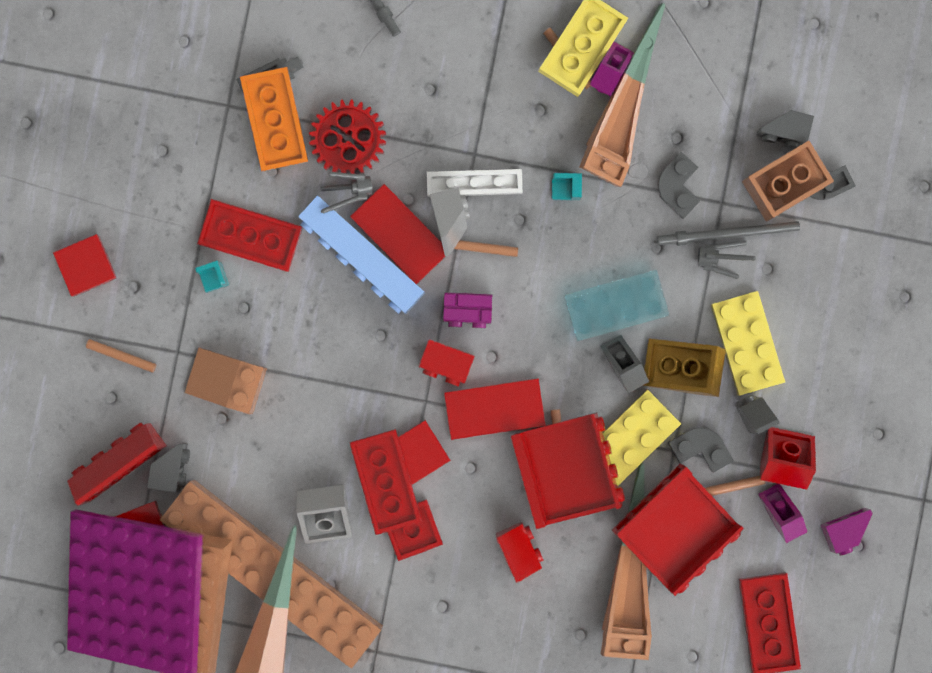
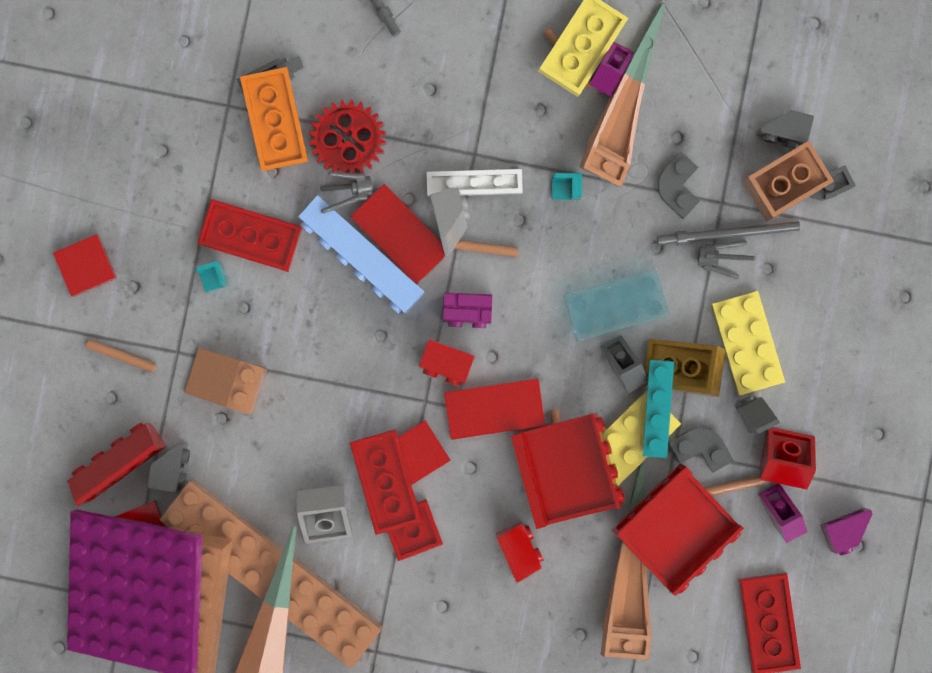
(658, 408): none -> teal plate

